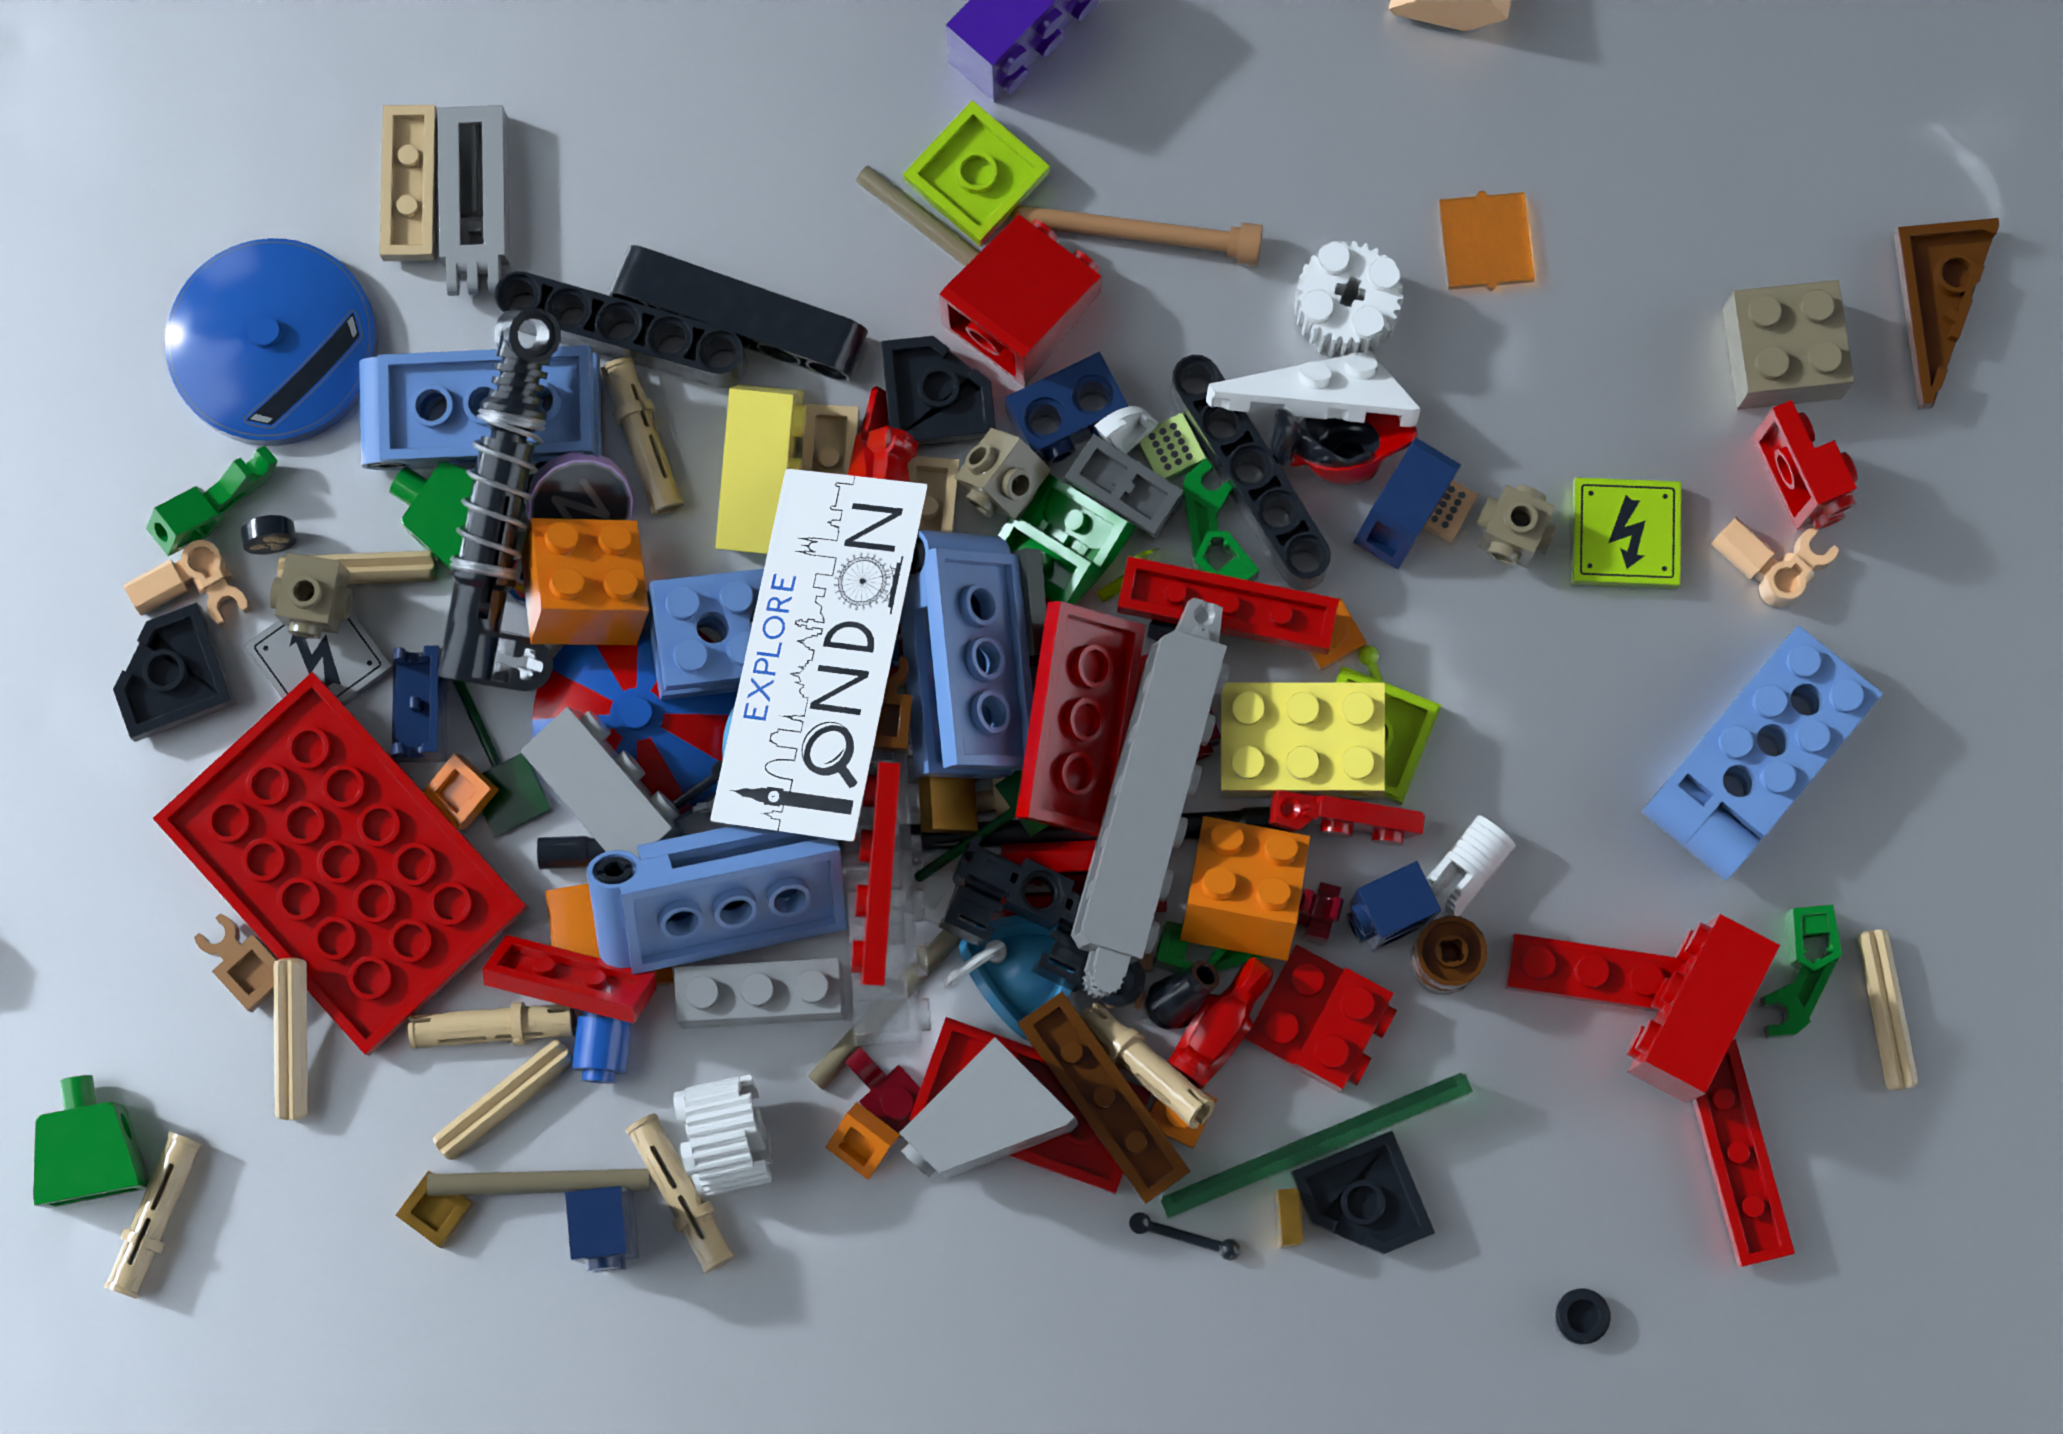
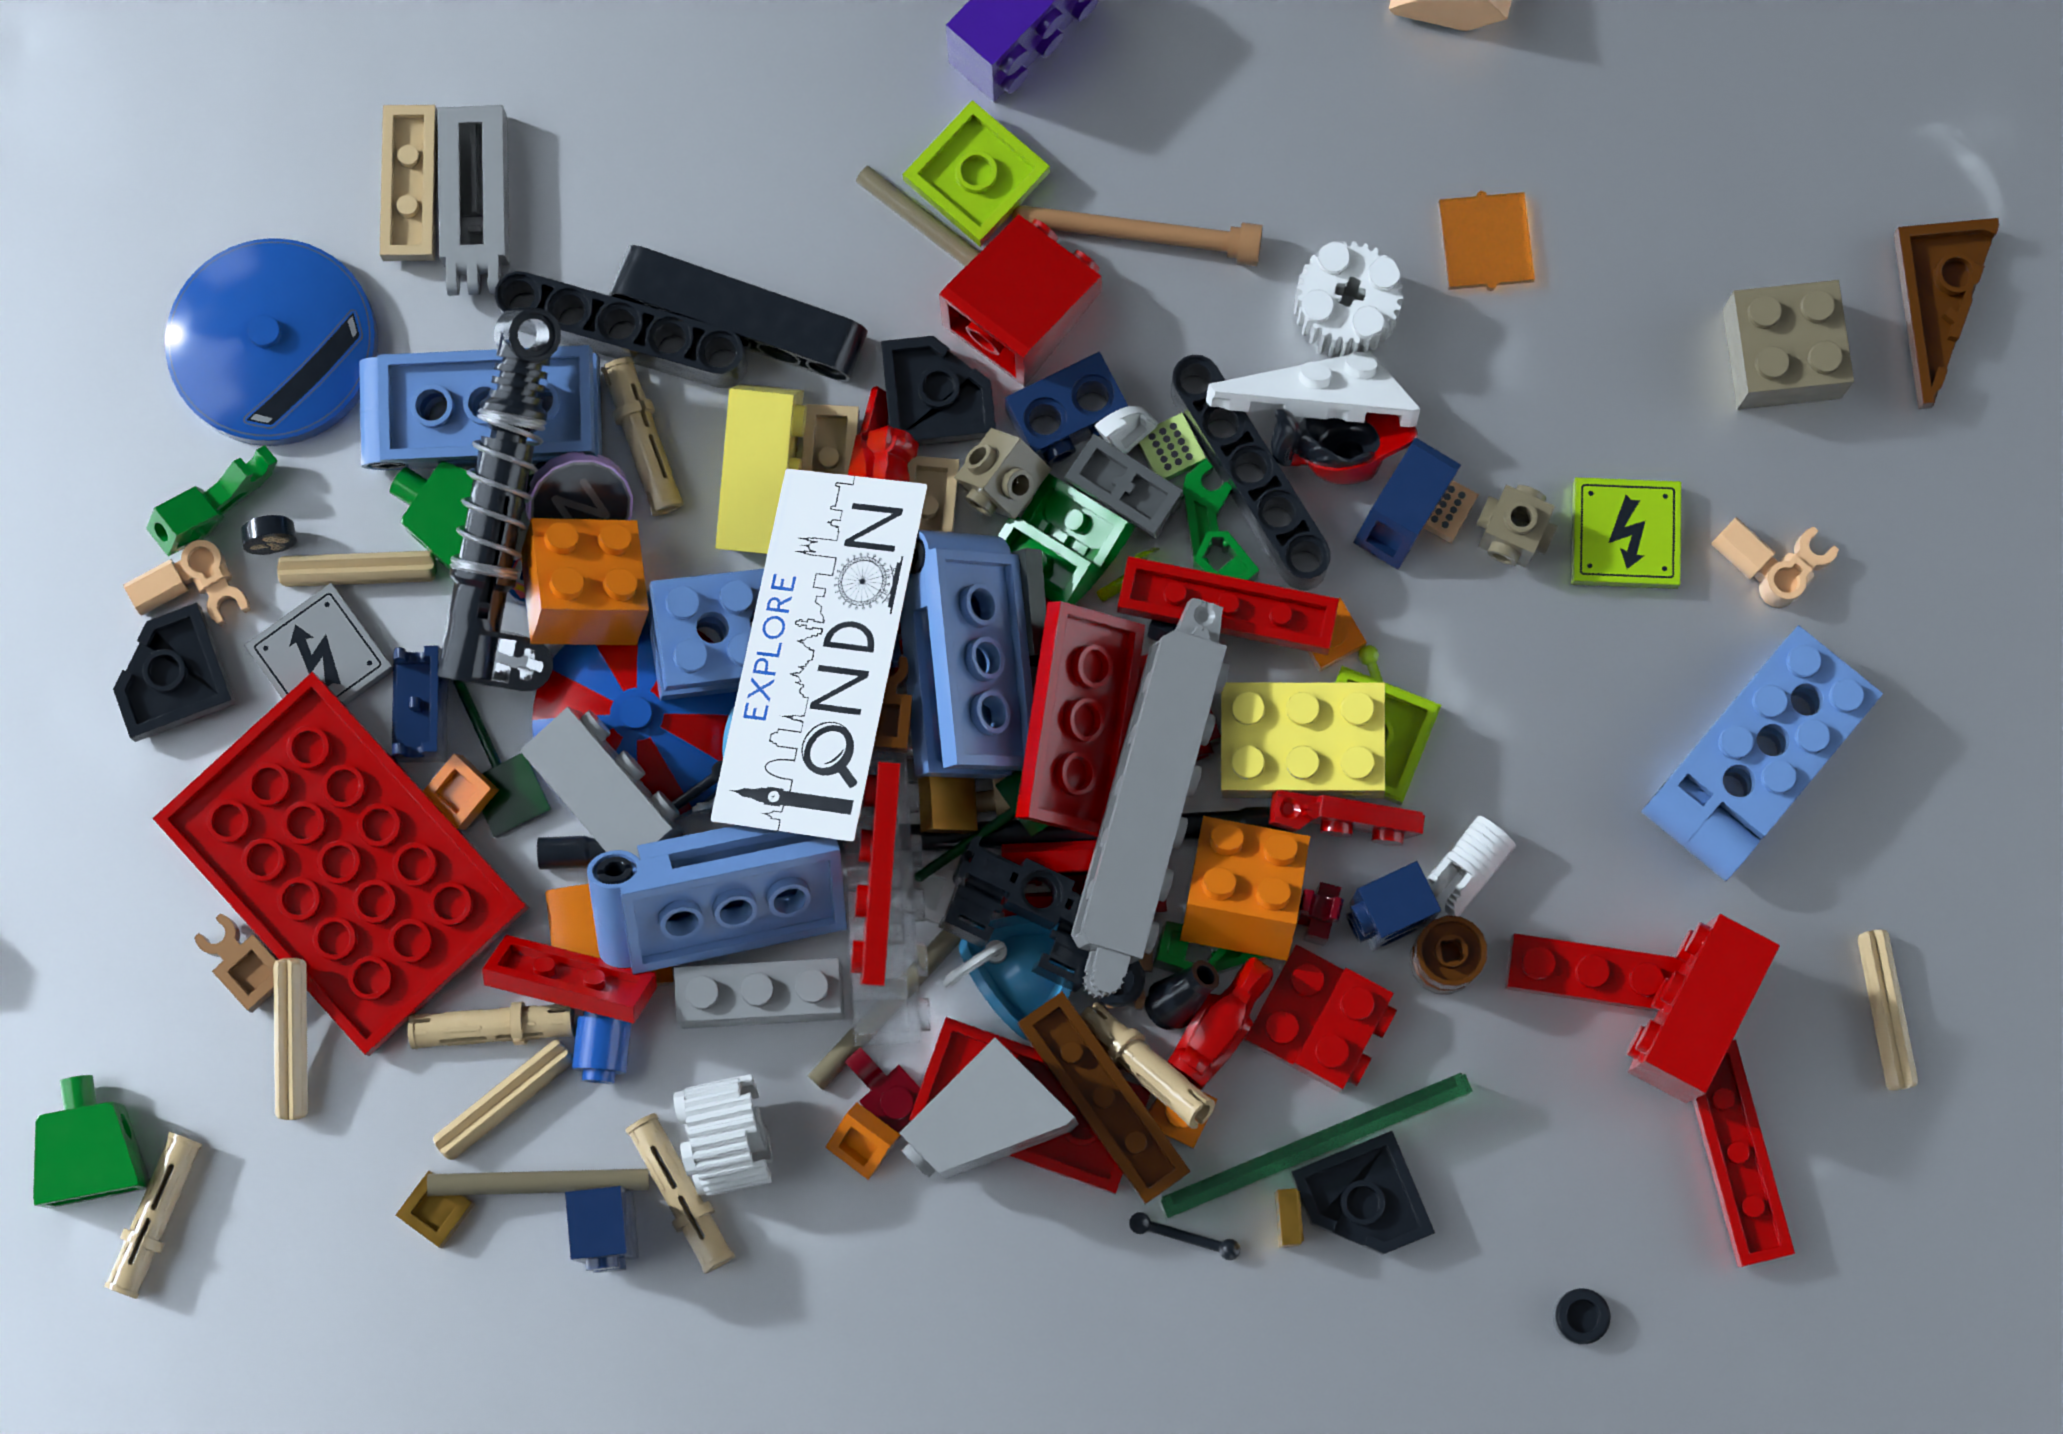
(311, 595): dark tan brick -> none
(1802, 994): green piece -> none
(1810, 480): red plate -> none

